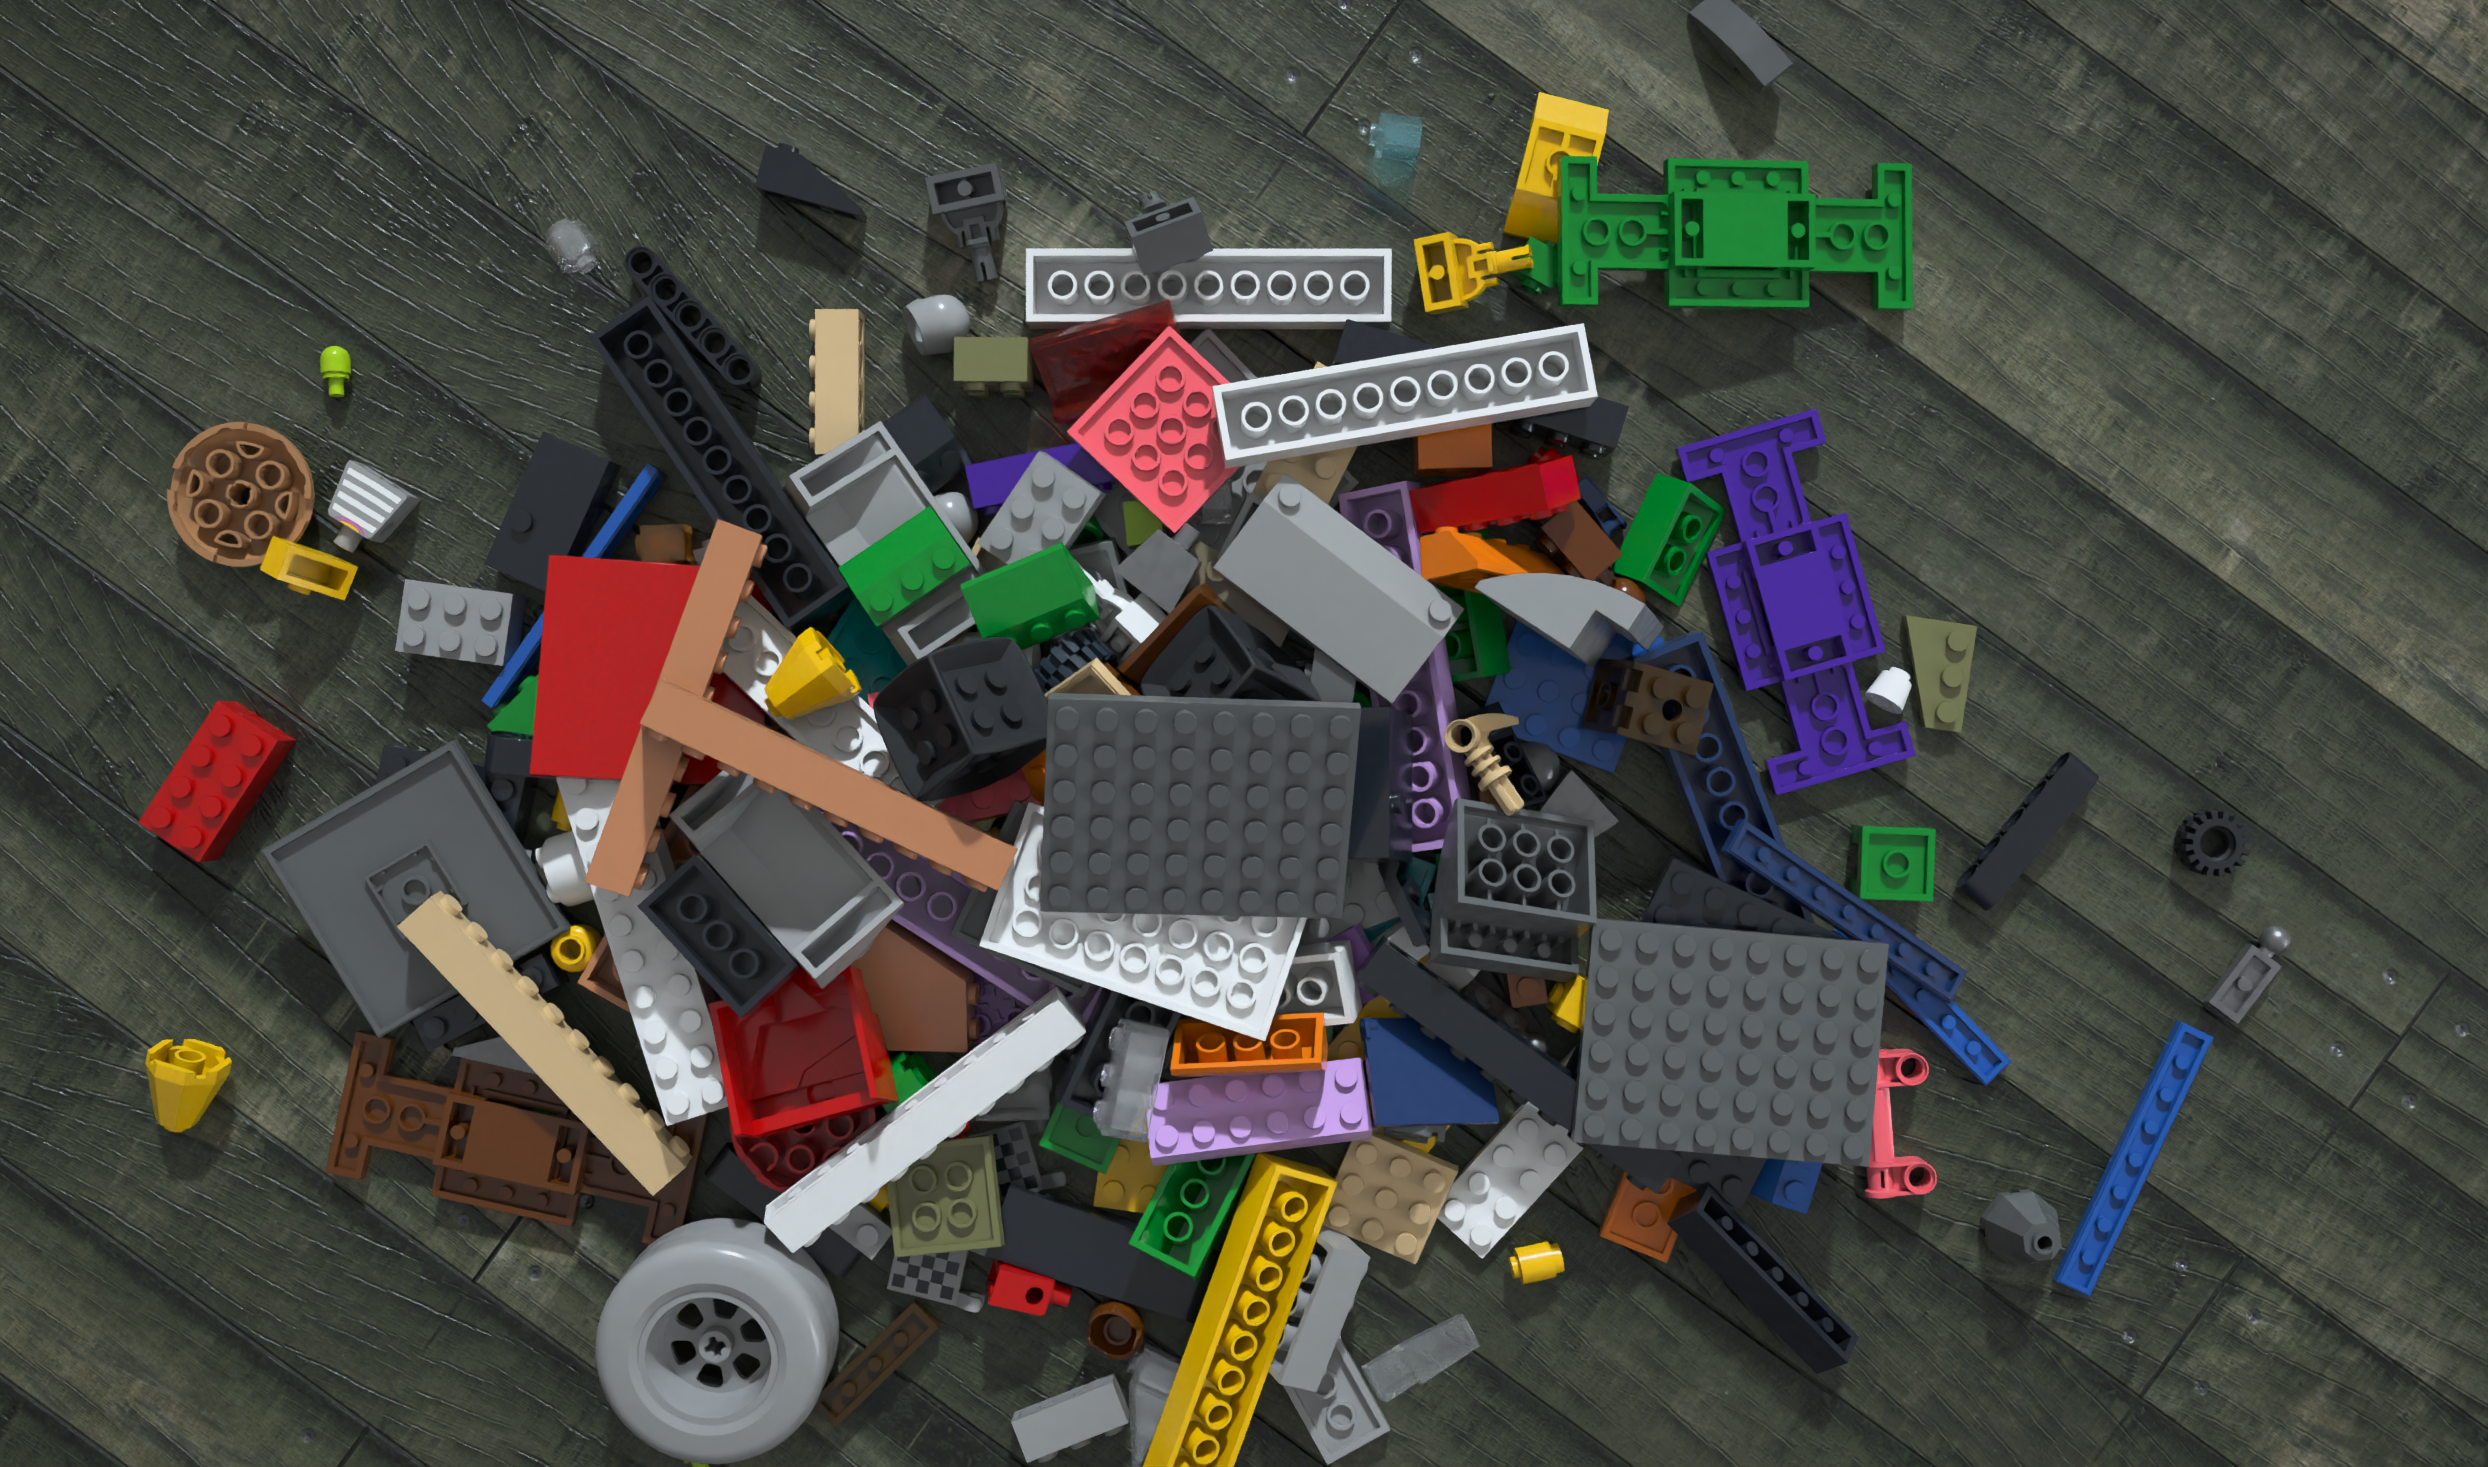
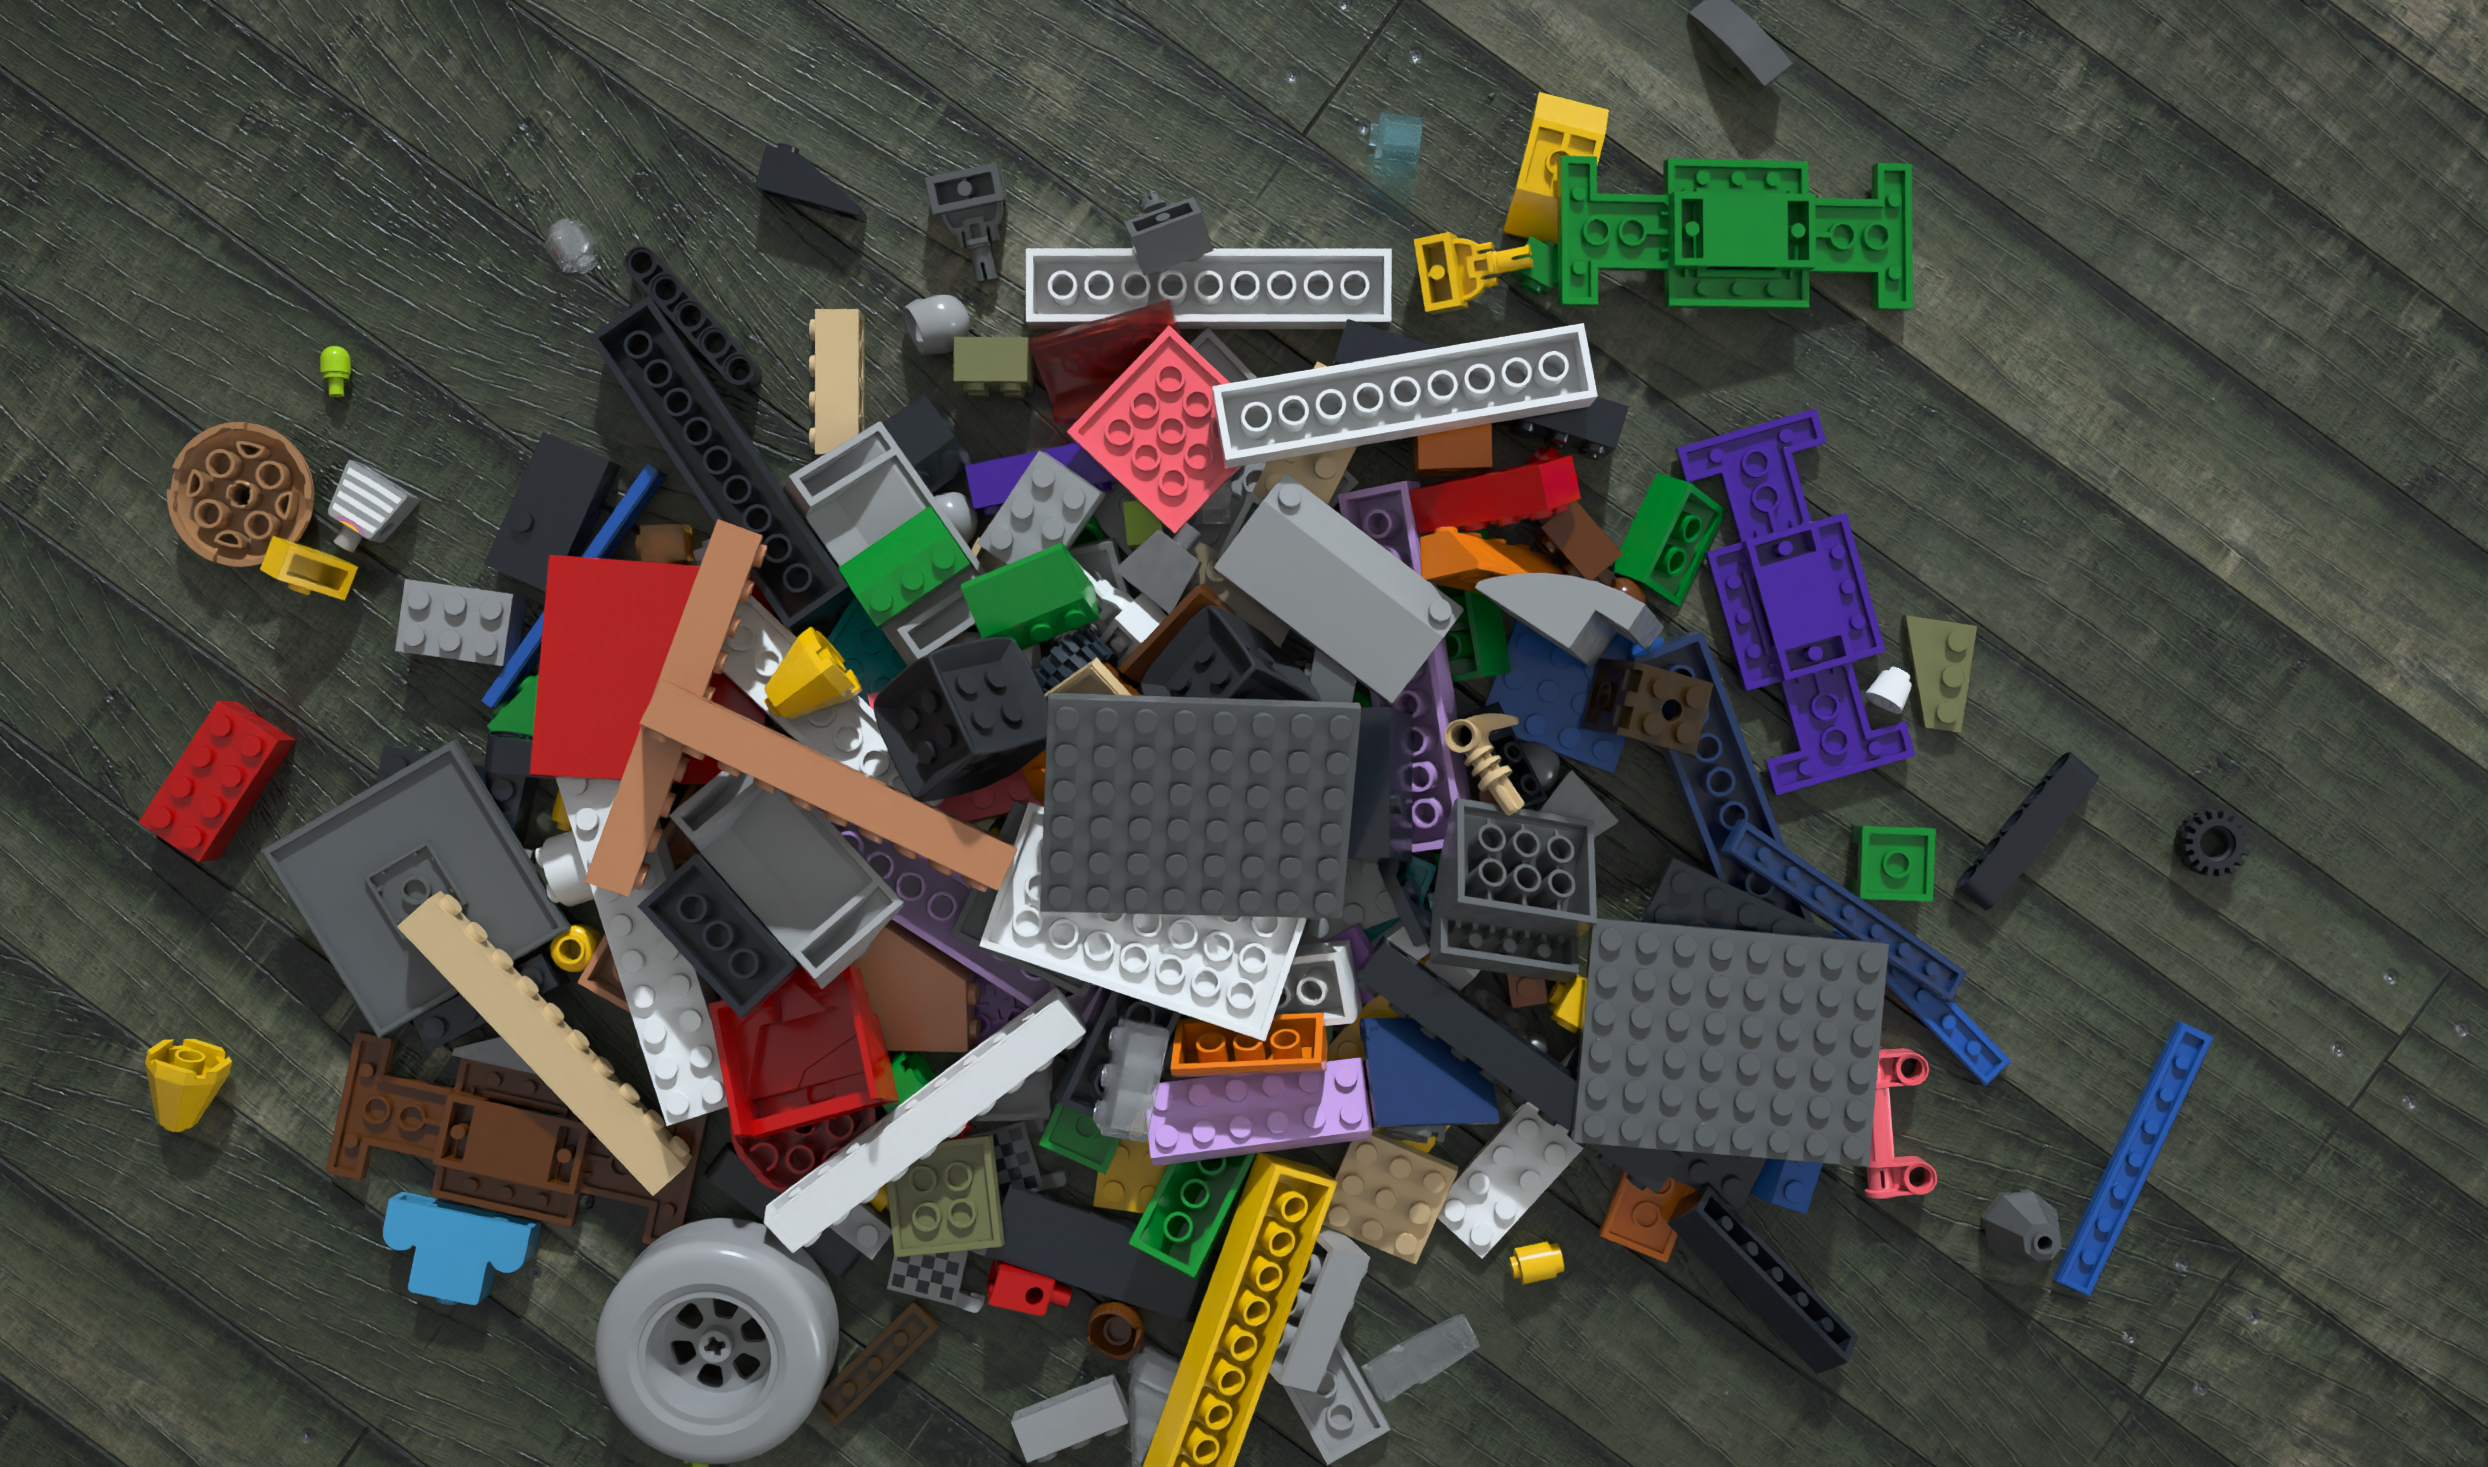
(457, 1245): none -> dark azure brick
(1594, 502): dark blue bar -> none
(2248, 975): flat silver plate -> none

